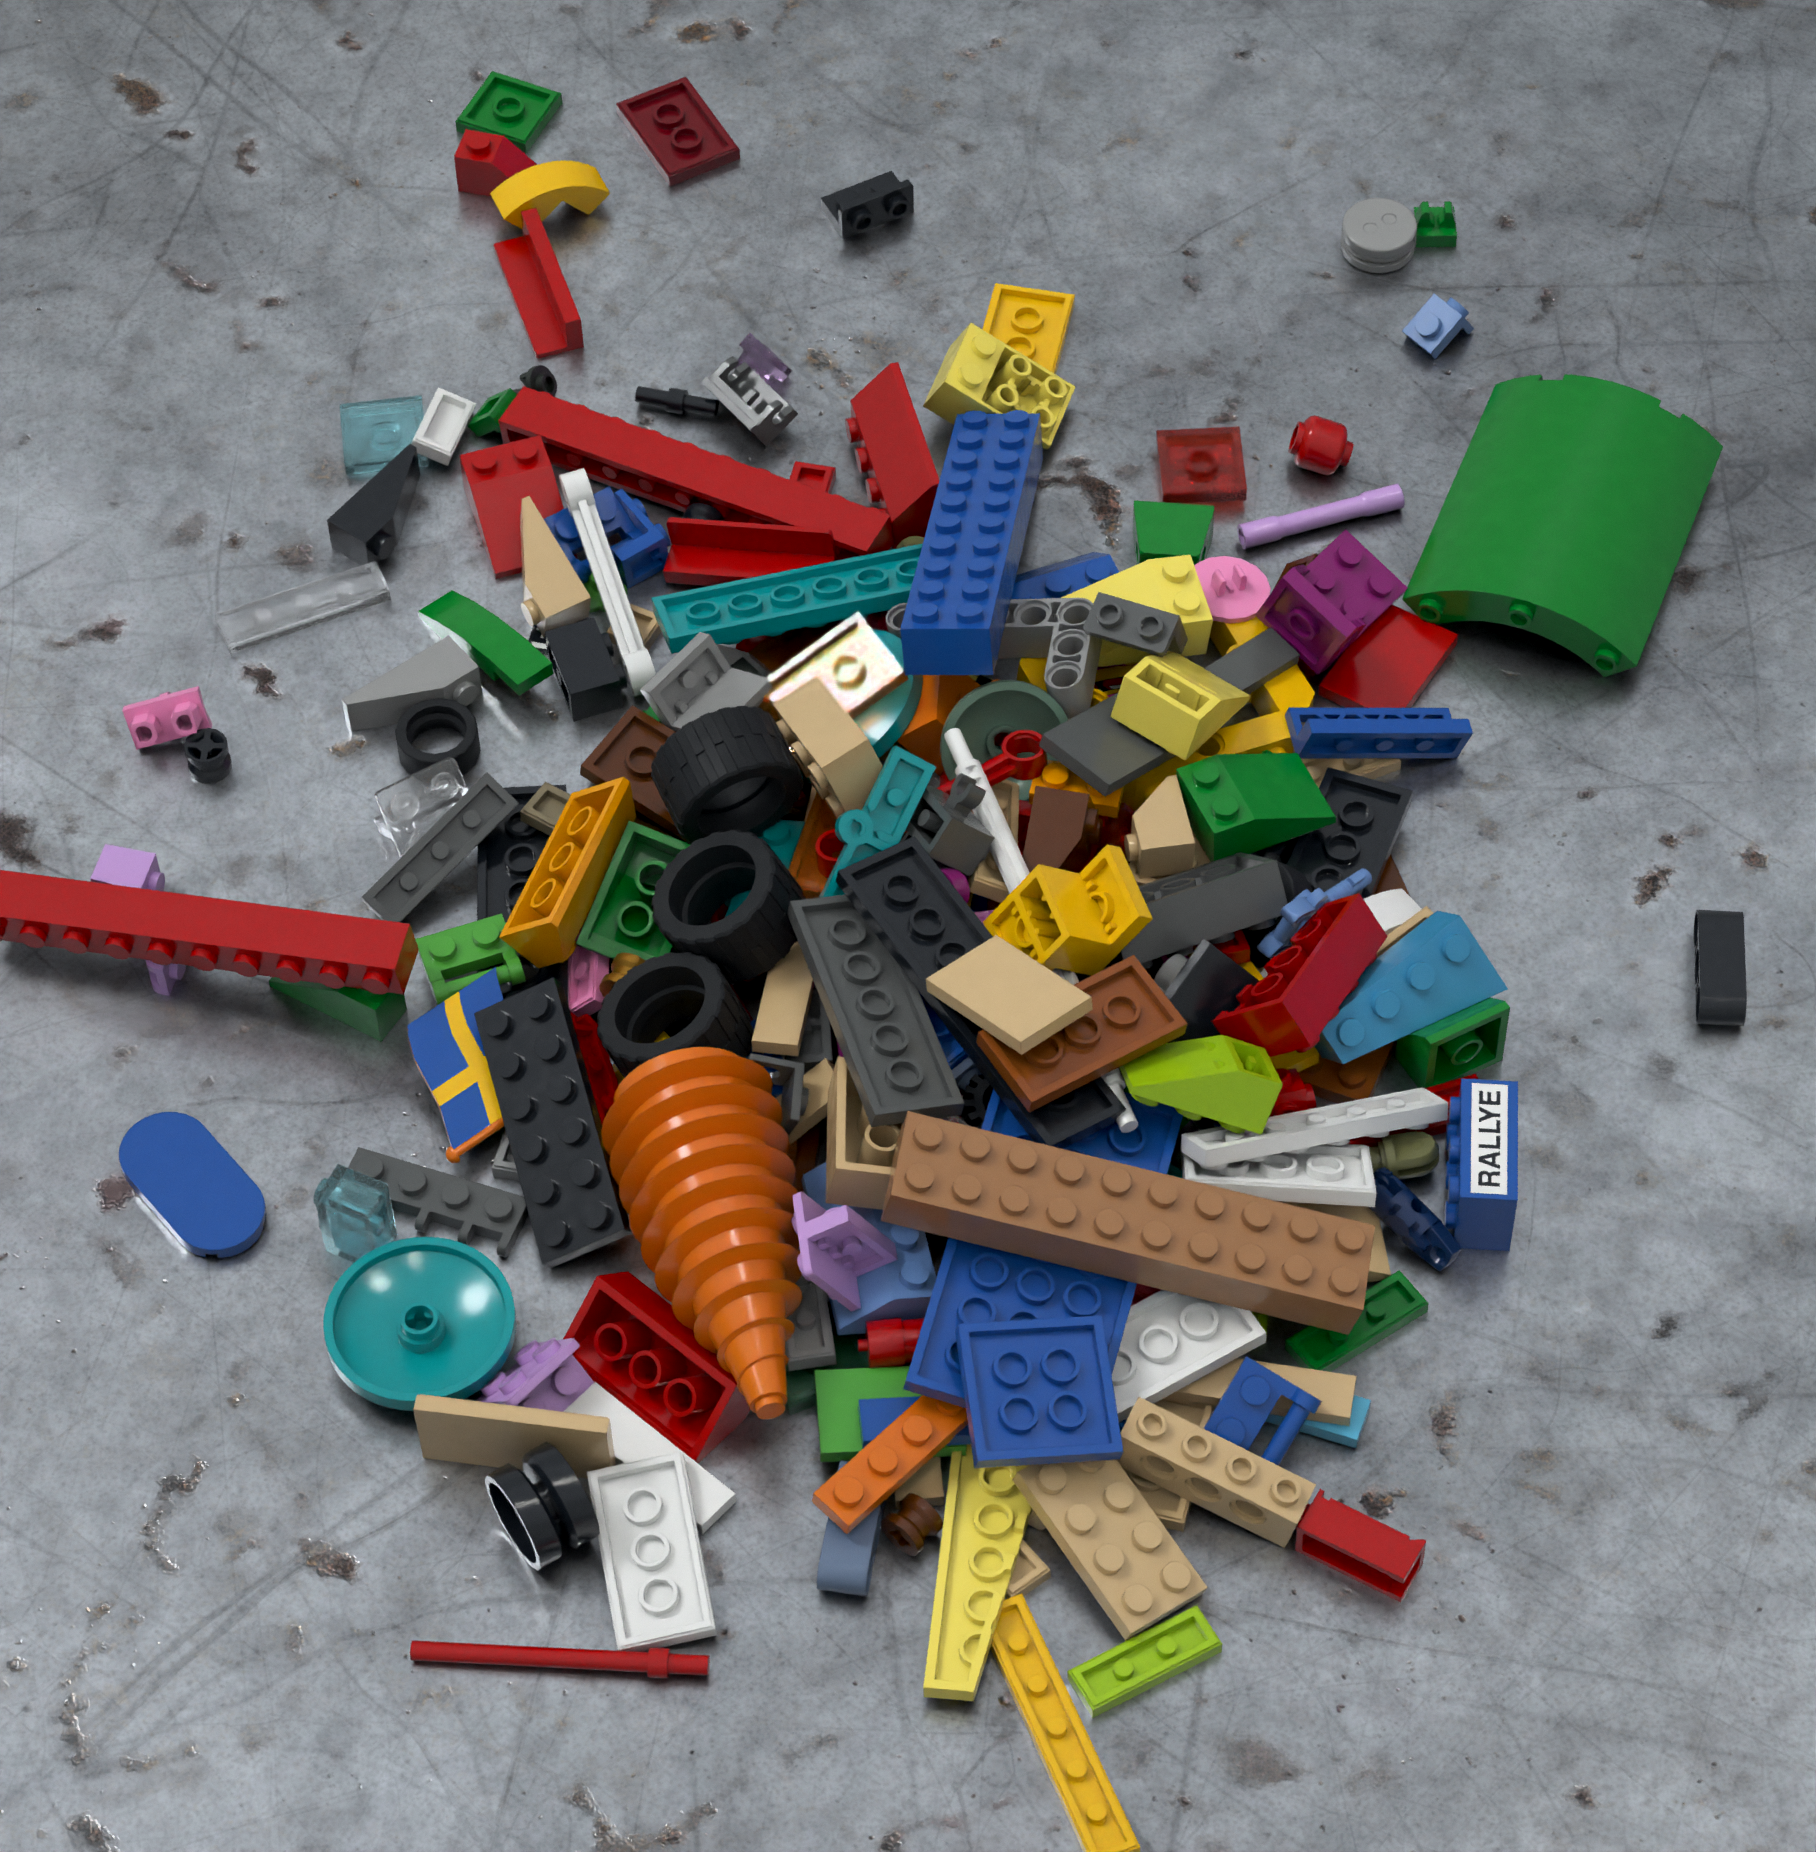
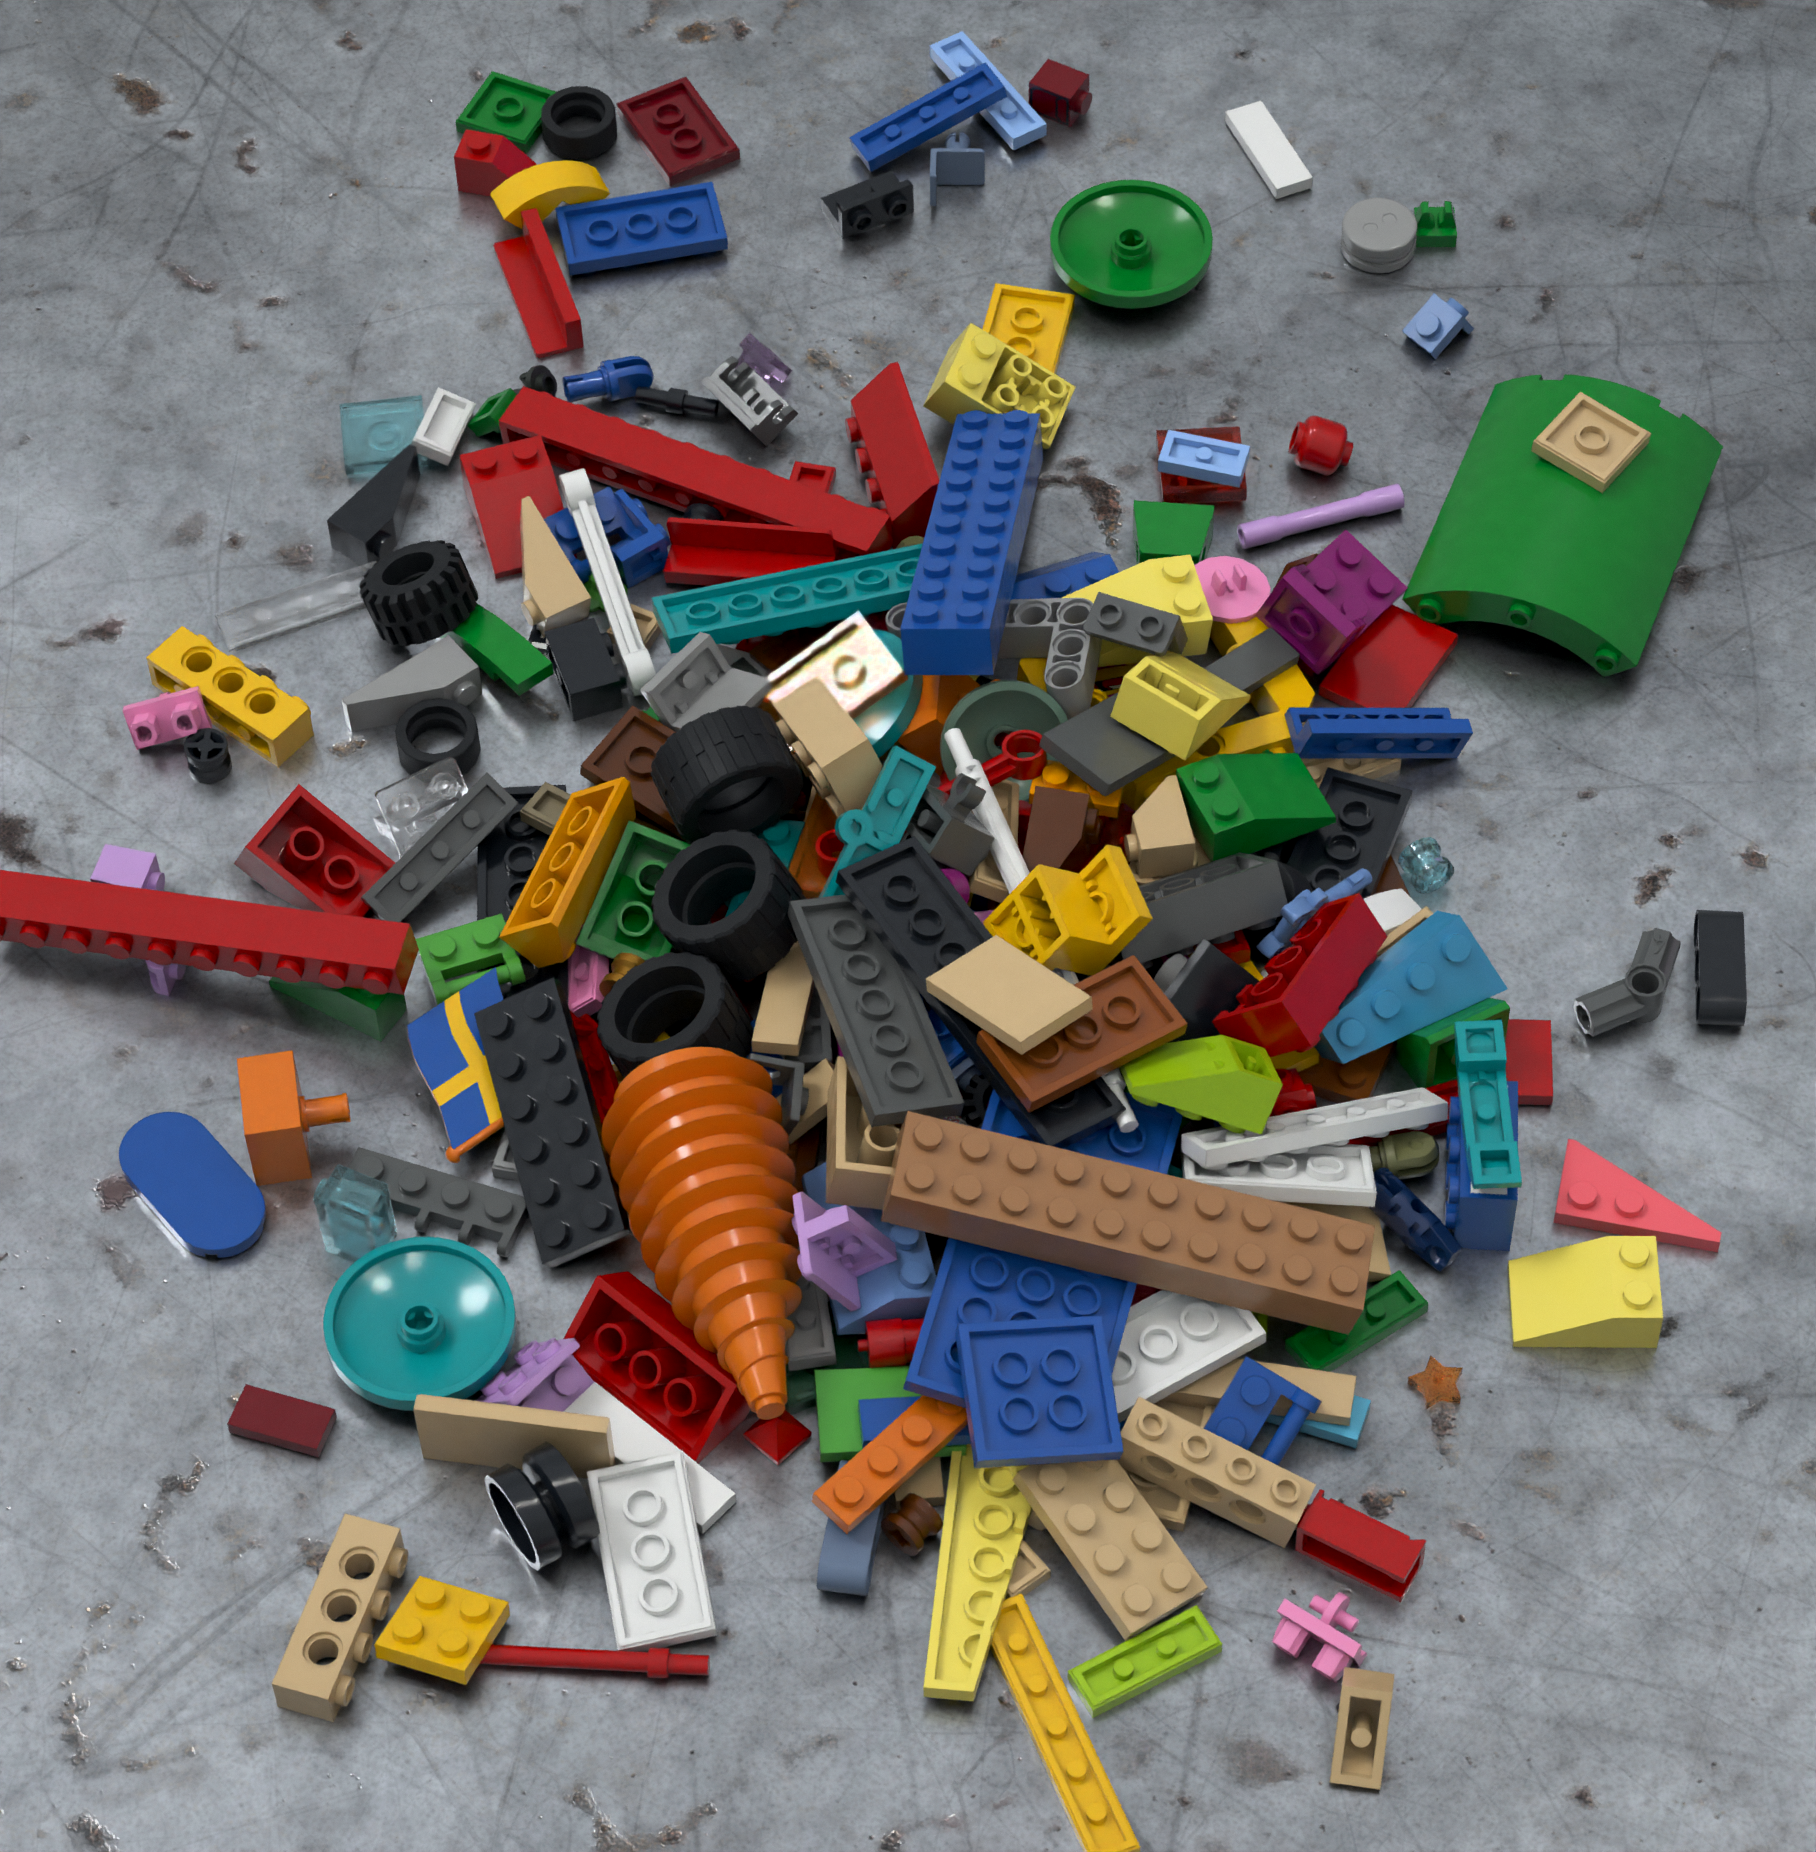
(234, 697): none -> yellow brick
(280, 1117): none -> orange brick
(282, 1420): none -> dark red tile
(313, 858): none -> red slope
(356, 1548): none -> tan brick
(418, 593): none -> black tyre
(442, 1630): none -> yellow plate
(579, 101): none -> black tyre
(612, 380): none -> blue arm
(641, 228): none -> blue plate
(777, 1436): none -> red slope
(928, 117): none -> blue plate
(956, 164): none -> sand blue bracket
(1009, 117): none -> light blue plate
(1060, 93): none -> dark red brick
(1131, 244): none -> green dish
(1203, 458): none -> light blue plate
(1268, 149): none -> white tile
(1299, 1626): none -> bright pink hips
(1362, 1728): none -> tan slope
(1426, 865): none -> clear light blue wheel
(1437, 1383): none -> clear orange piece
(1485, 1105): none -> teal slope
(1530, 1060): none -> red tile
(1588, 1295): none -> light yellow slope
(1591, 442): none -> tan tile
(1610, 1200): none -> coral wing
(1624, 999): none -> dark grey piece

